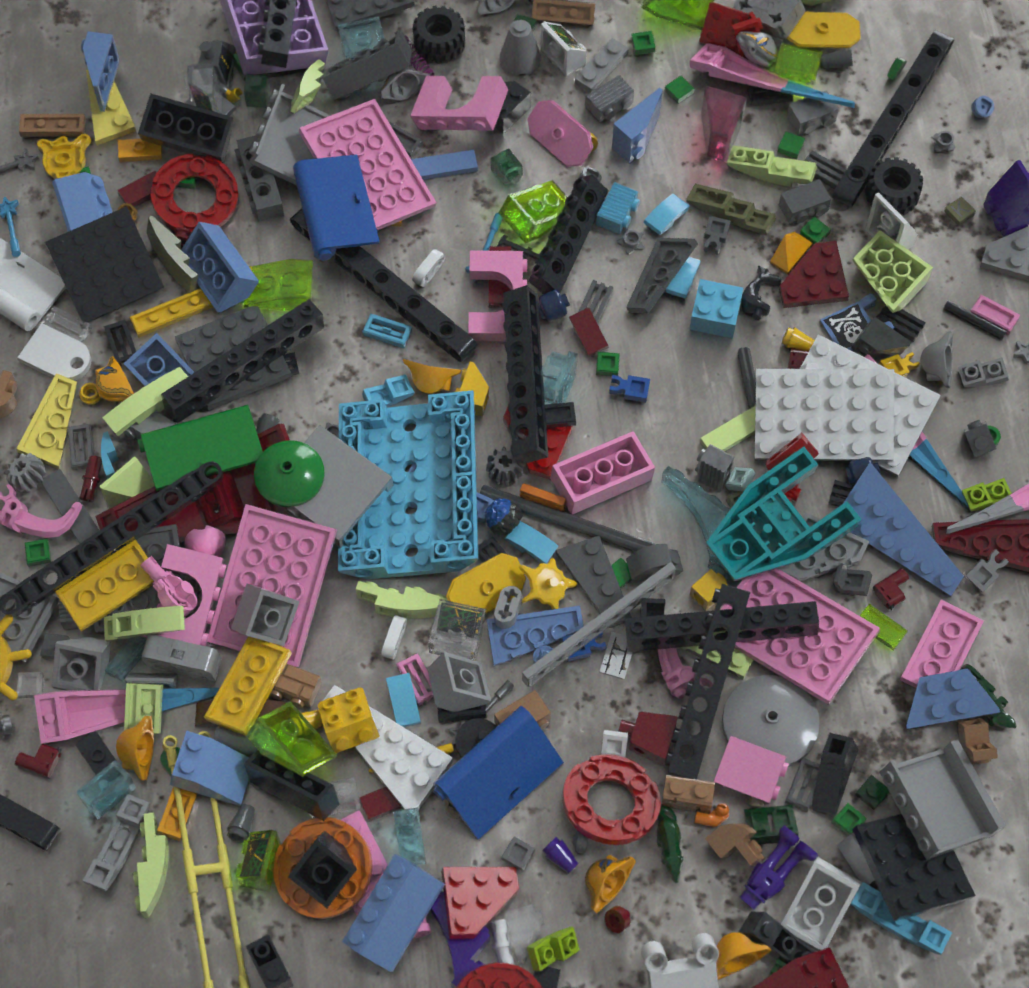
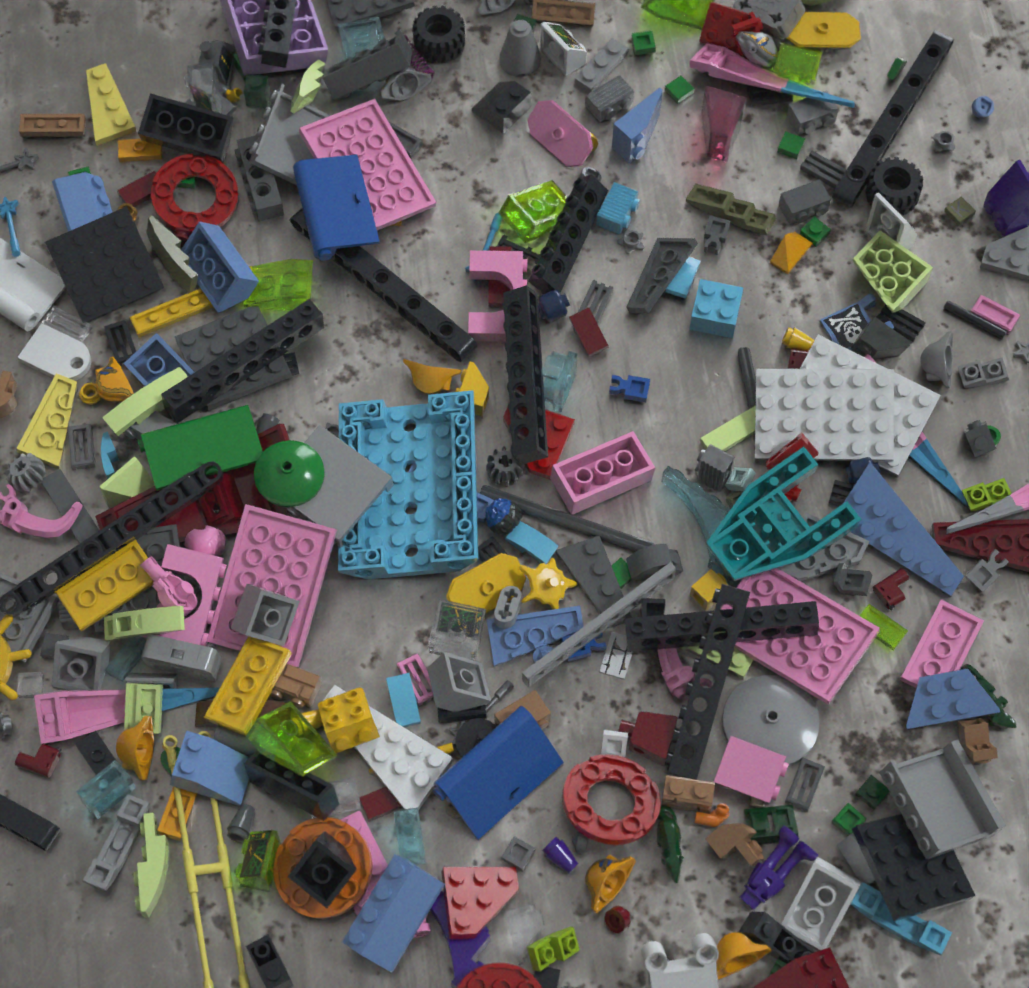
(37, 552): green tile -> none
(64, 157): yellow tile -> none
(91, 478): dark red axle -> none
(102, 63): medium blue slope -> none
(386, 334): medium azure tile -> none
(392, 391): medium azure slope -> none
(394, 637): white beam -> none
(412, 604): yellowish green slope -> none
(428, 268): white beam -> none
(446, 164): medium blue tile -> none
(478, 114): bright pink arch -> none
(502, 943): white pin -> none
(507, 167): clear green brick -> none
(542, 497): orange tile -> none
(560, 415): black tile -> none
(607, 363): green tile -> none
(666, 213): medium azure slope -> none
(751, 301): black animal -> none
(767, 167): yellowish green slope -> none
(816, 278): dark red plate -> none
(834, 772): black slope -> none
(839, 59): dark grey cone -> none
(900, 366): yellow plate -> none

